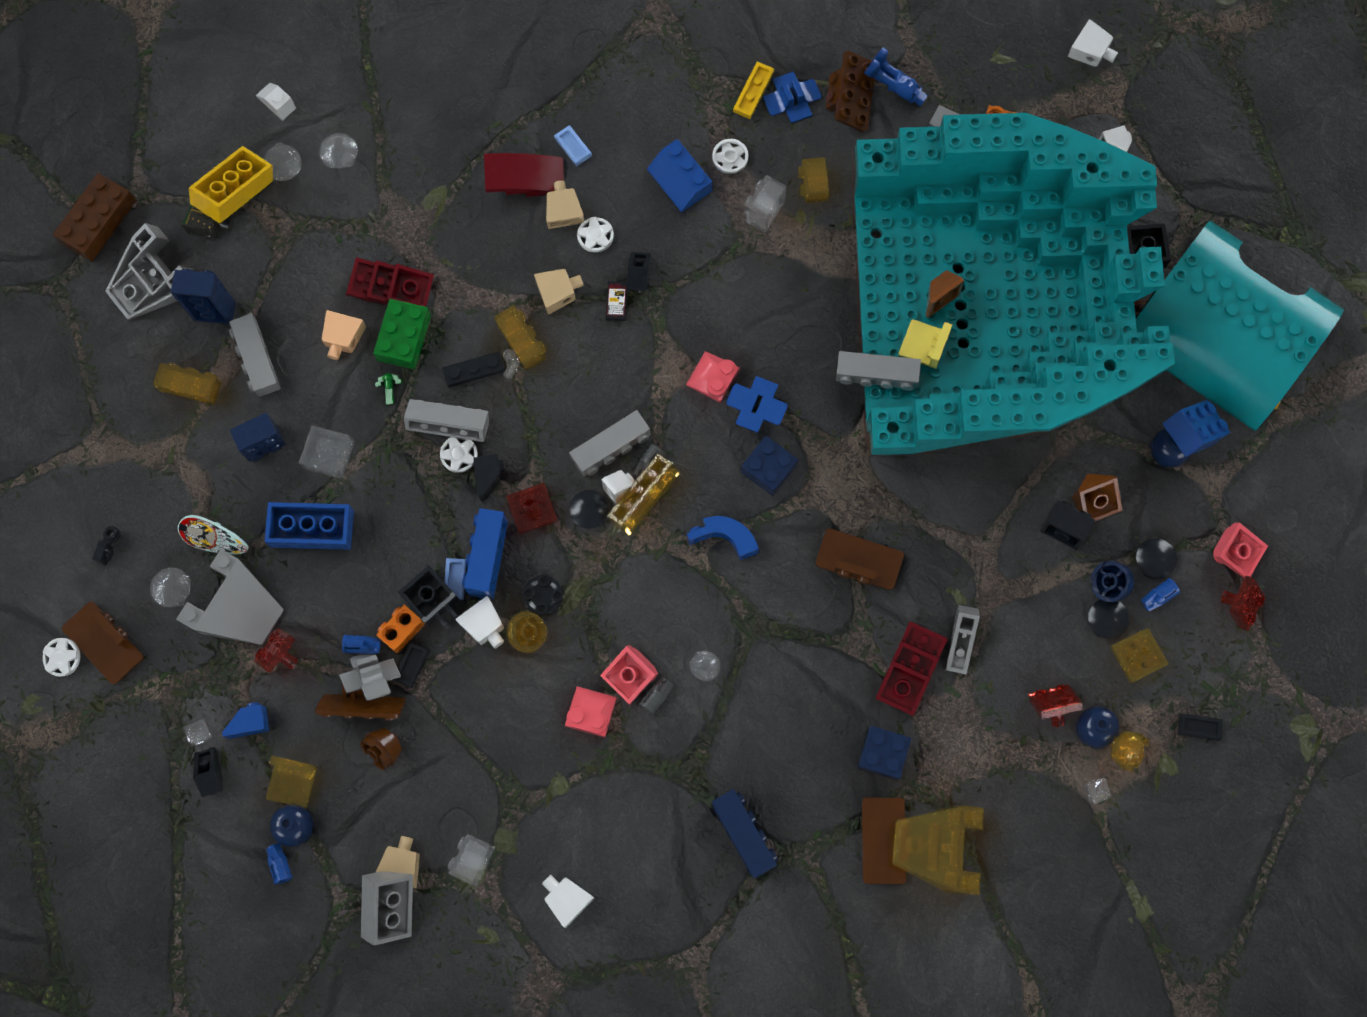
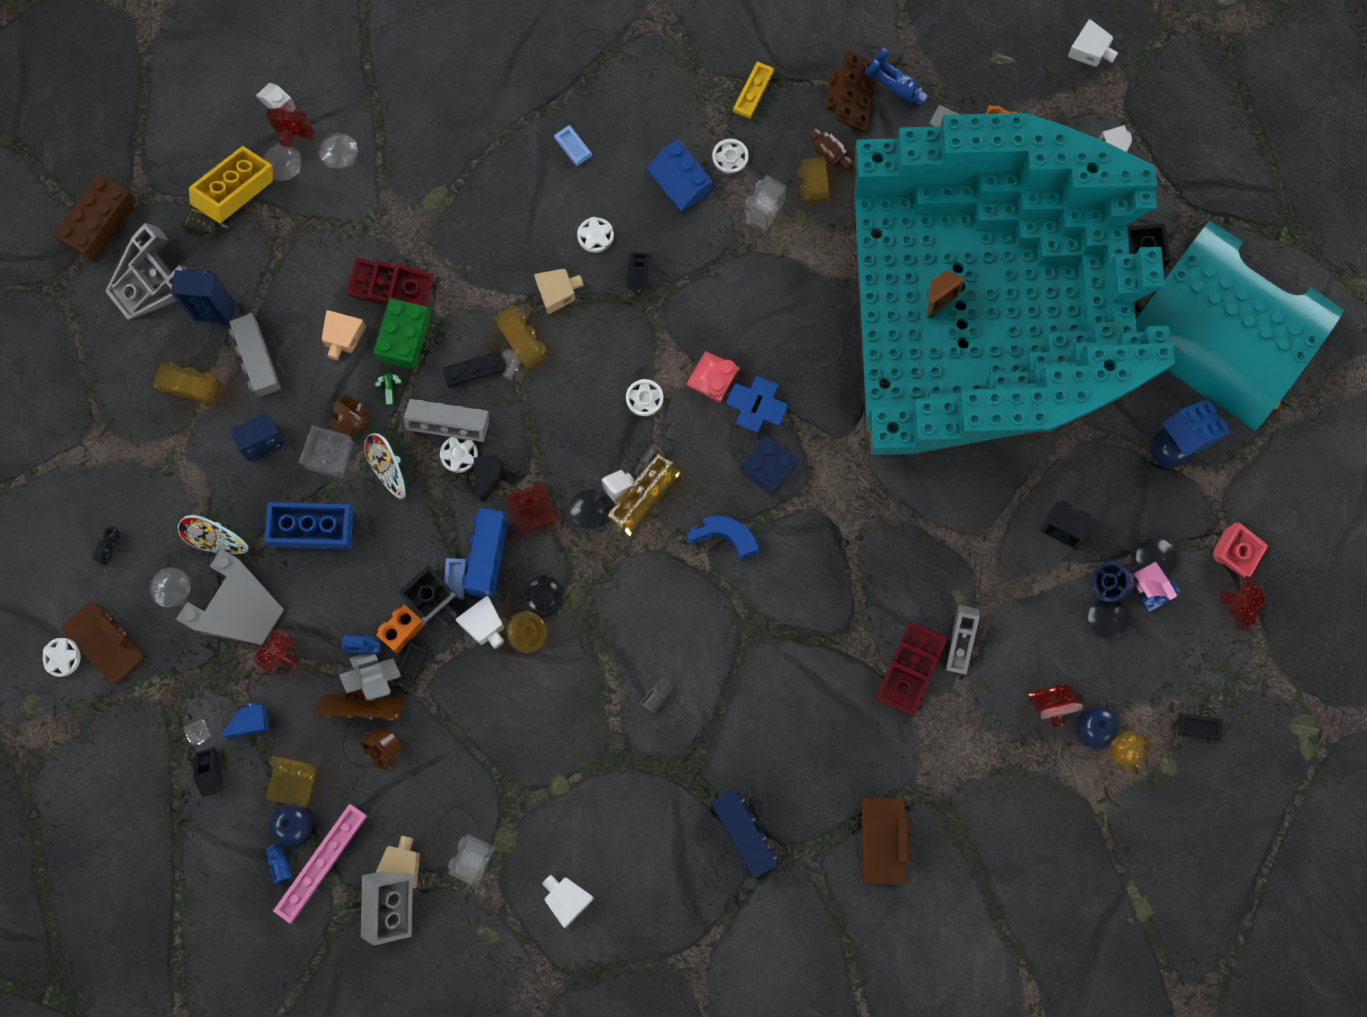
(289, 124): none -> clear red plate
(320, 863): none -> bright pink plate
(349, 416): none -> reddish brown helmet
(385, 464): none -> shield
(522, 173): dark red slope -> none
(563, 207): tan torso -> none
(590, 711): coral slope -> none
(610, 443): light grey brick -> none
(616, 301): tile -> none
(629, 673): coral slope -> none
(644, 397): none -> white wheel
(705, 665): clear plate -> none
(783, 100): blue piece -> none
(831, 148): none -> reddish brown piece
(859, 559): reddish brown bracket -> none
(878, 370): light grey brick -> none
(884, 753): dark blue brick -> none
(925, 342): light yellow bracket -> none
(934, 847): clear yellow wedge -> none
(1097, 790): clear tile -> none
(1098, 496): dark orange slope -> none
(1146, 652): clear yellow plate -> none
(1154, 582): none -> bright pink arch

